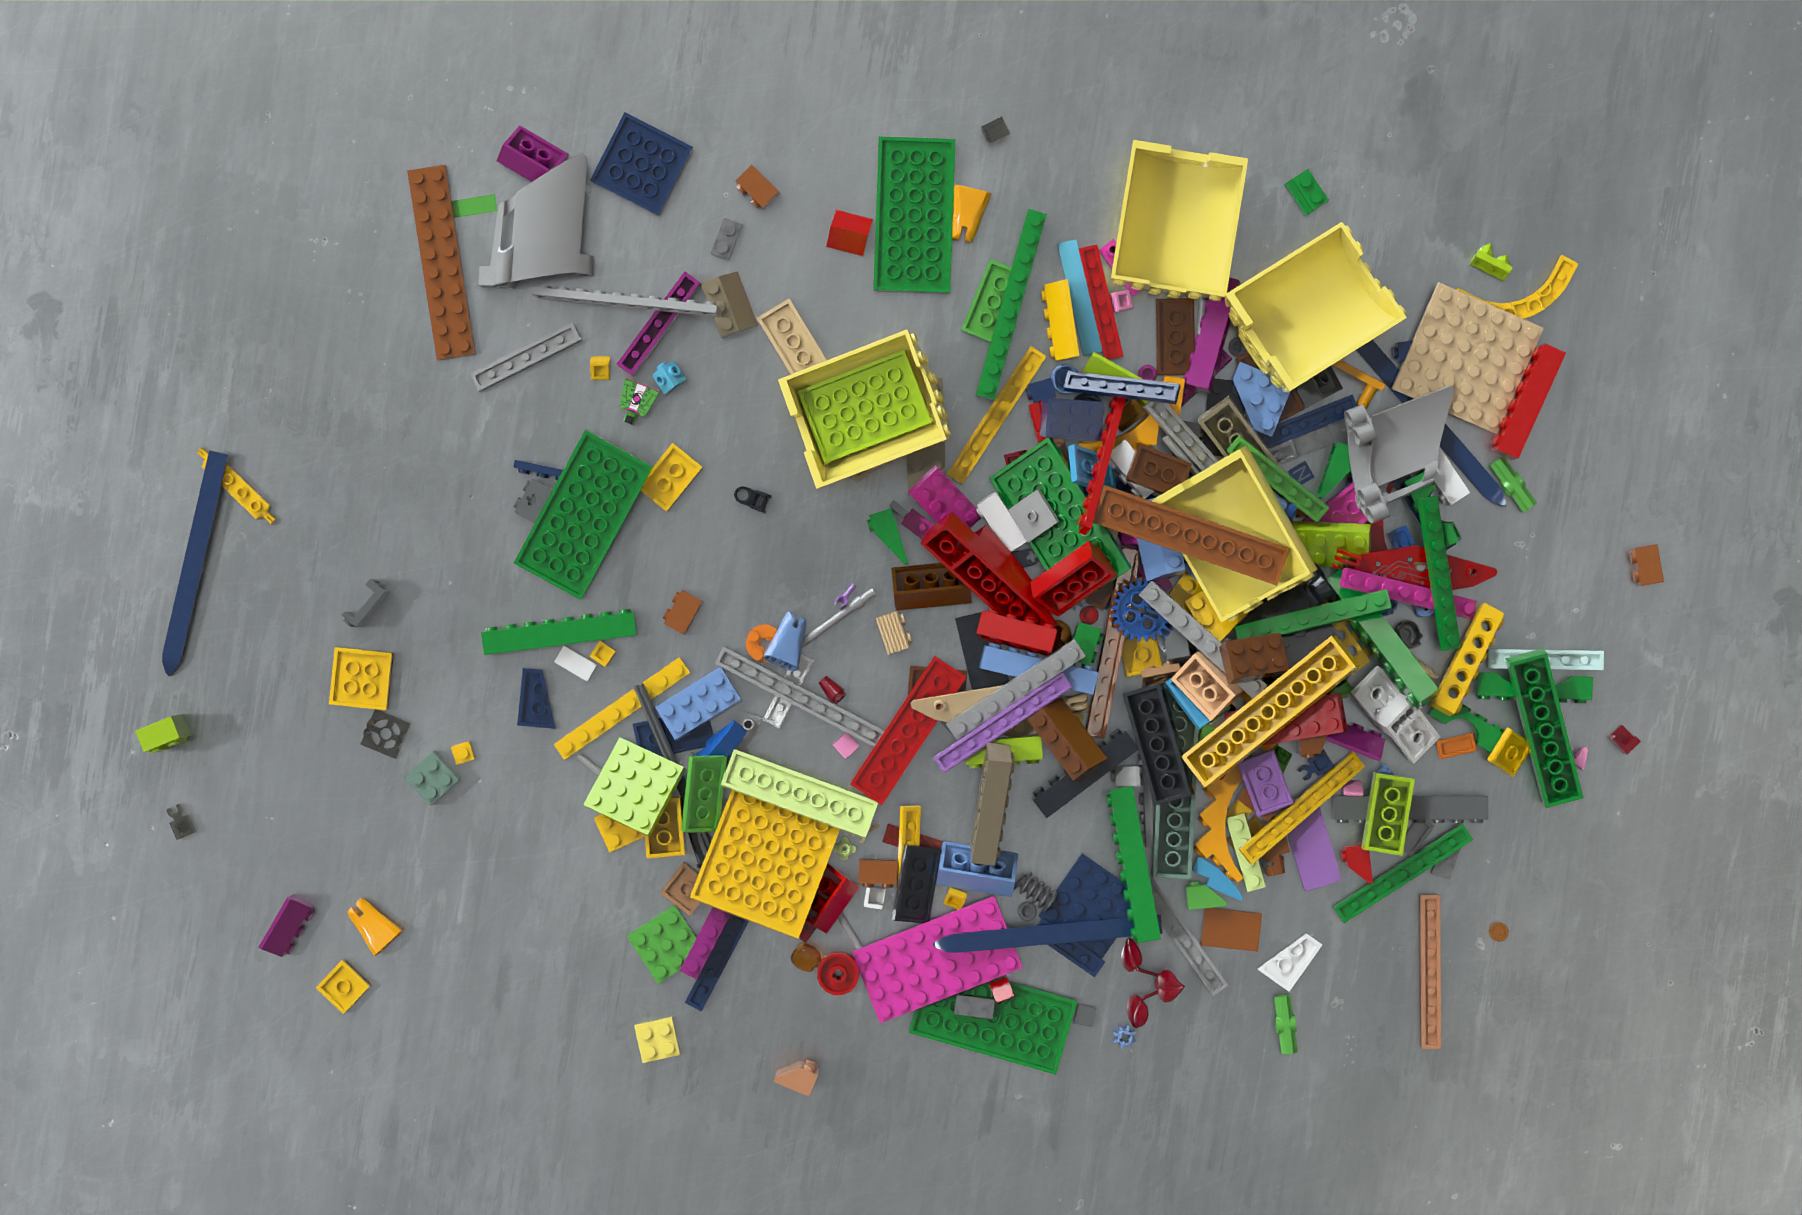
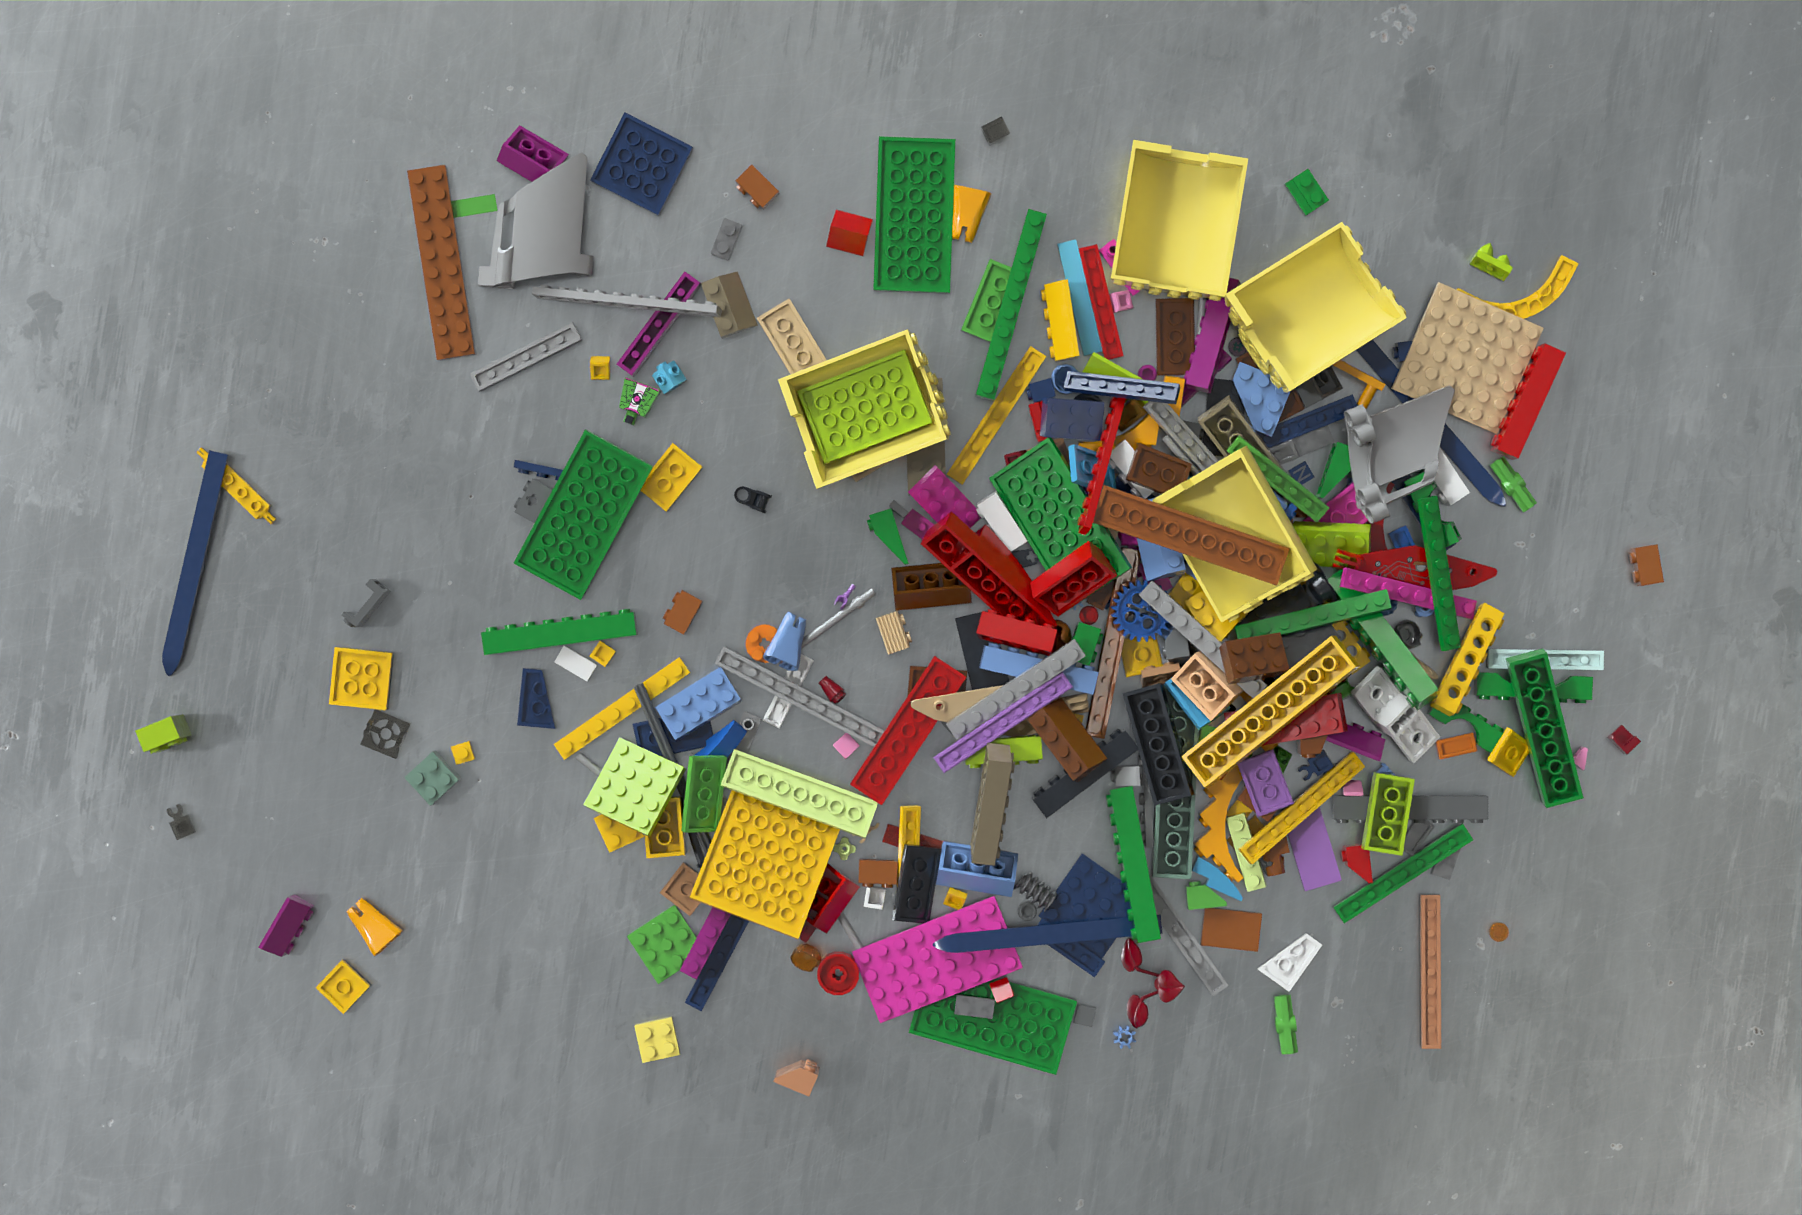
(1033, 515): light grey plate -> none

